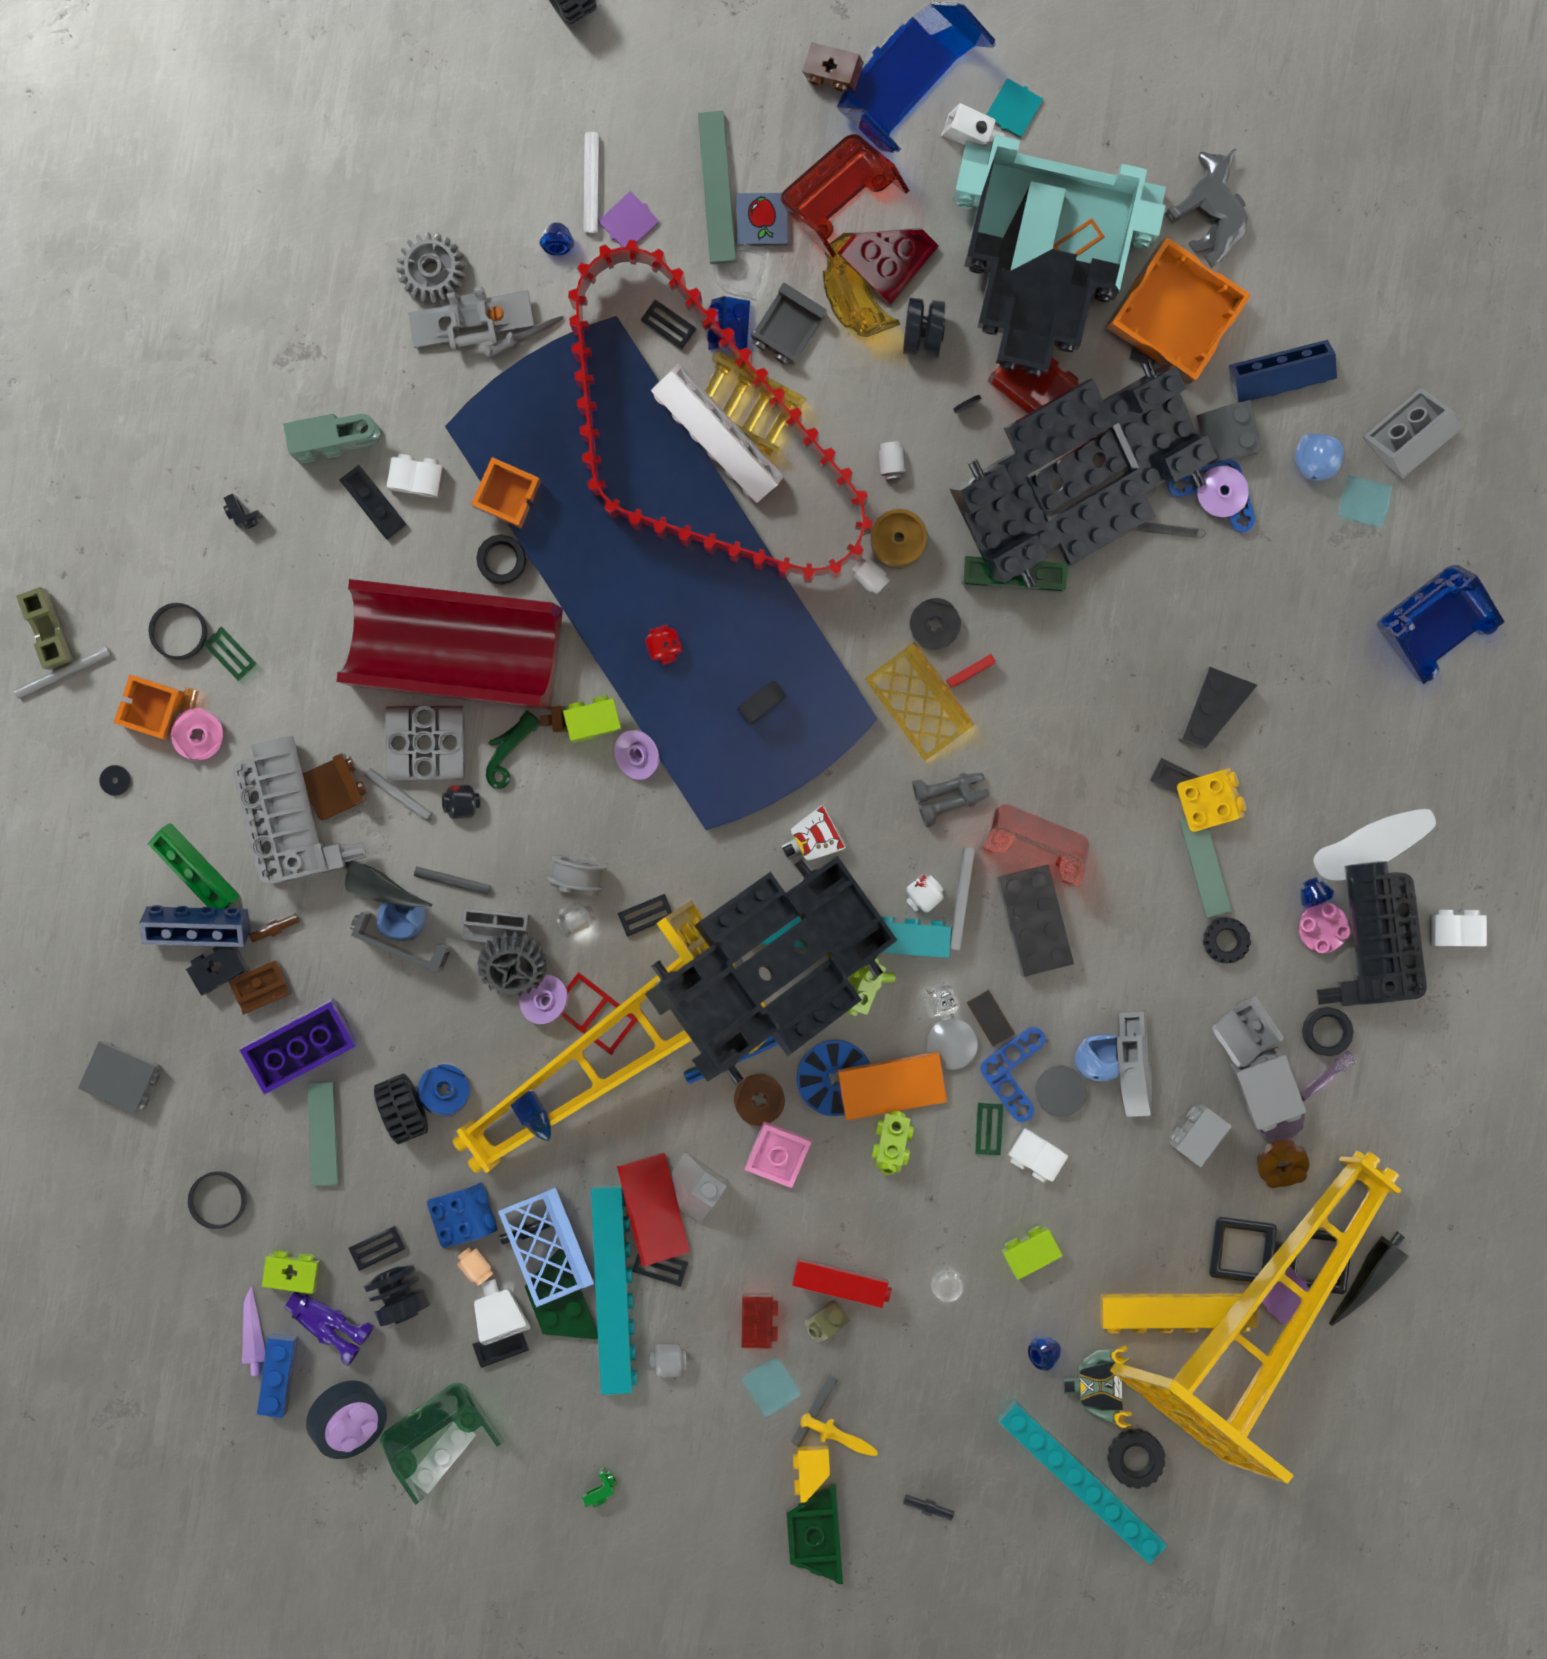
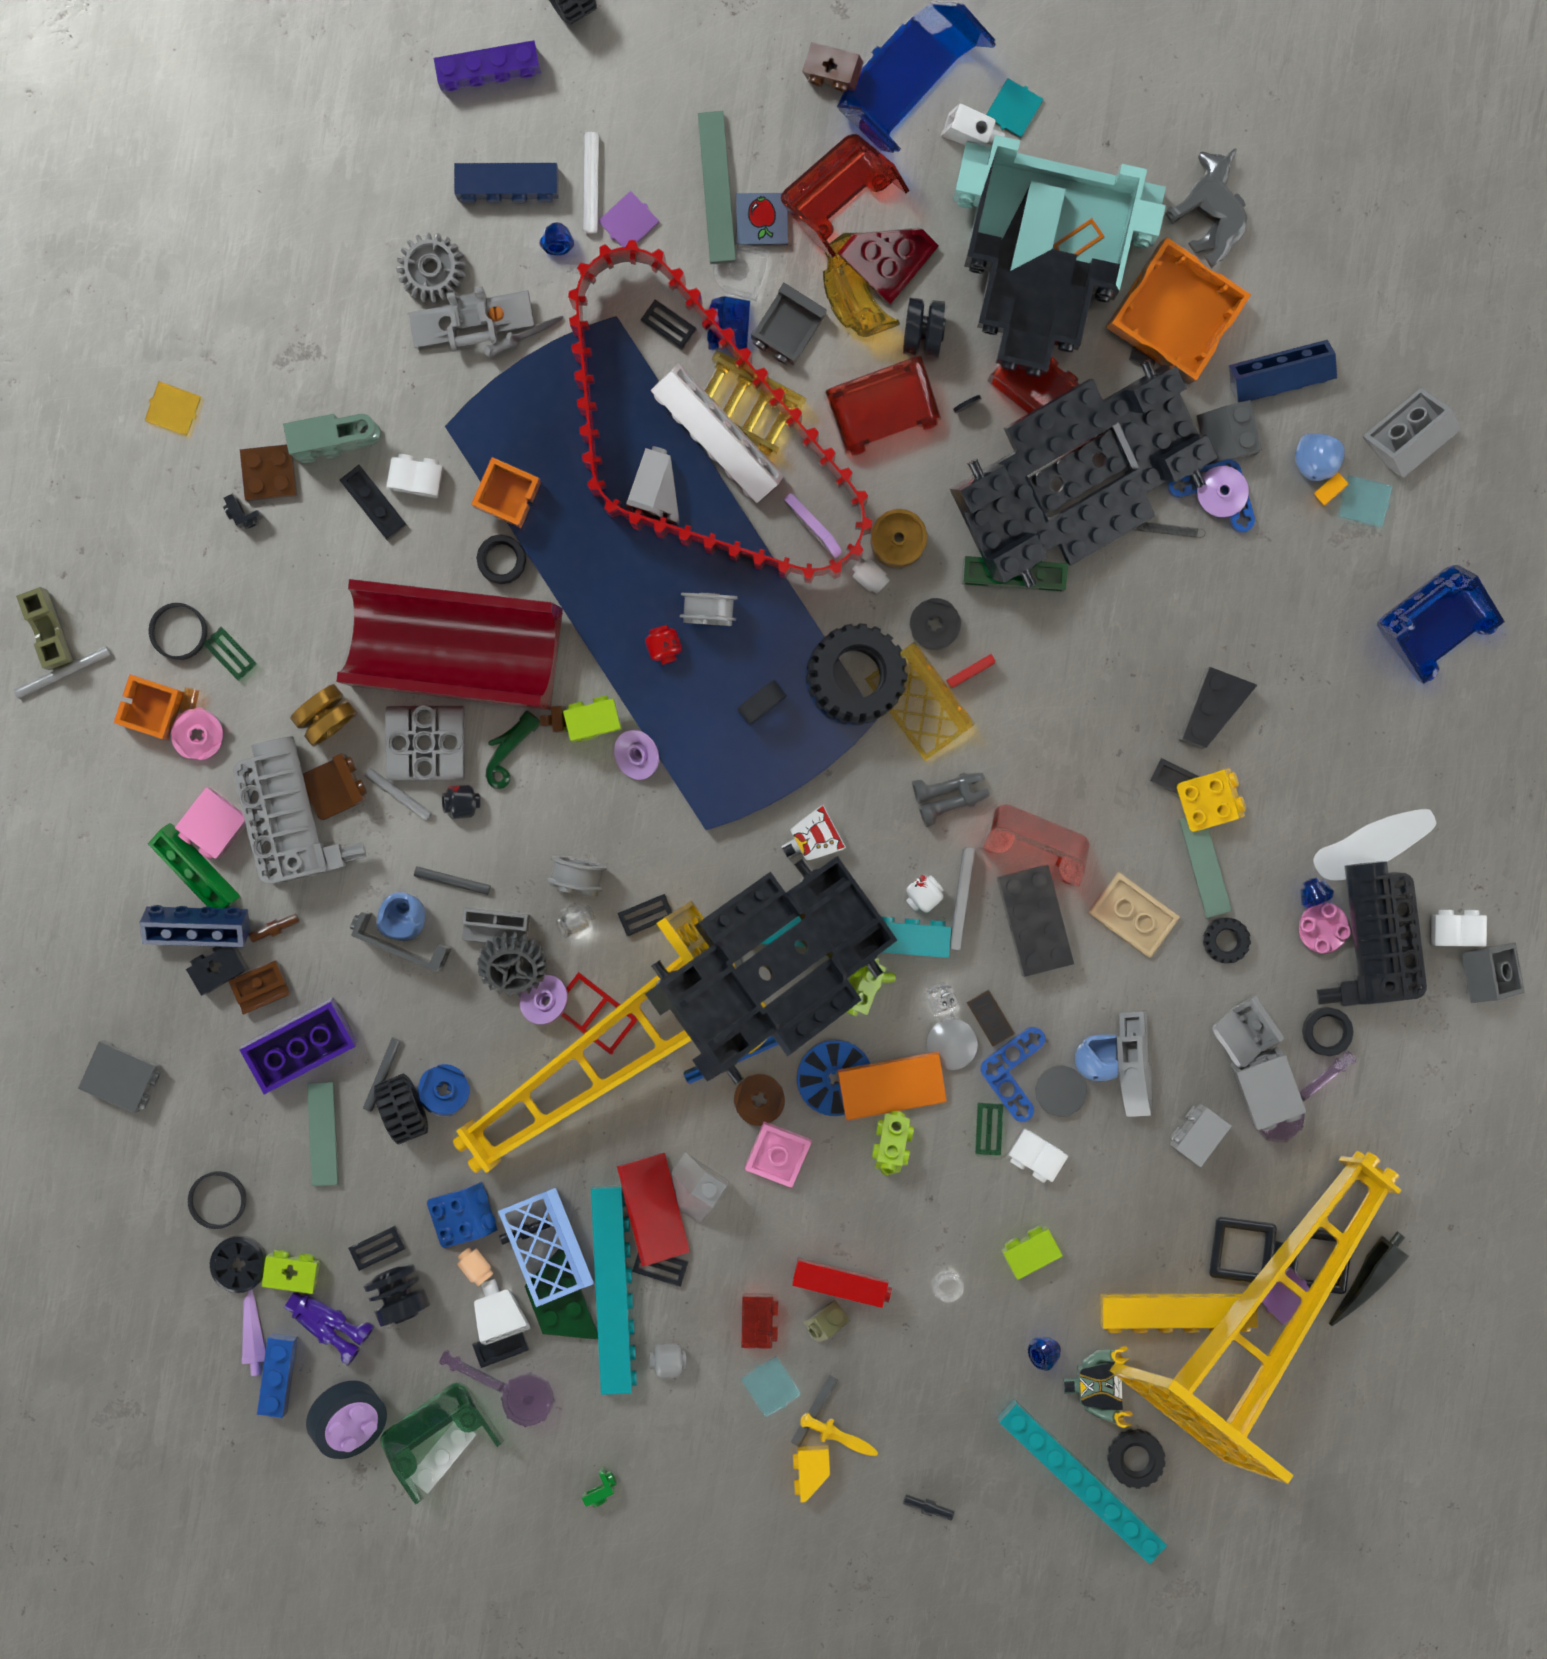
(107, 776): black wheel -> none
(172, 408): none -> clear yellow piece
(211, 824): none -> bright pink piece
(226, 1253): none -> black wheel
(267, 473): none -> reddish brown plate
(323, 715): none -> pearl gold wheel
(378, 886): pearl dark grey piece -> none
(382, 1072): none -> dark grey bar
(487, 66): none -> dark purple brick
(506, 181): none -> dark blue brick
(524, 1399): none -> clear purple piece
(533, 1115): clear blue plate -> none
(655, 487): none -> light grey slope
(708, 609): none -> light grey wheel
(813, 525): none -> lavender tile
(815, 1535): dark green wing -> none
(880, 650): none -> black tyre
(882, 404): none -> clear red windscreen
(891, 460): white brick -> none
(1134, 914): none -> tan tile
(1285, 1175): reddish brown plate -> none
(1331, 489): none -> light orange piece
(1493, 973): none -> dark grey slope

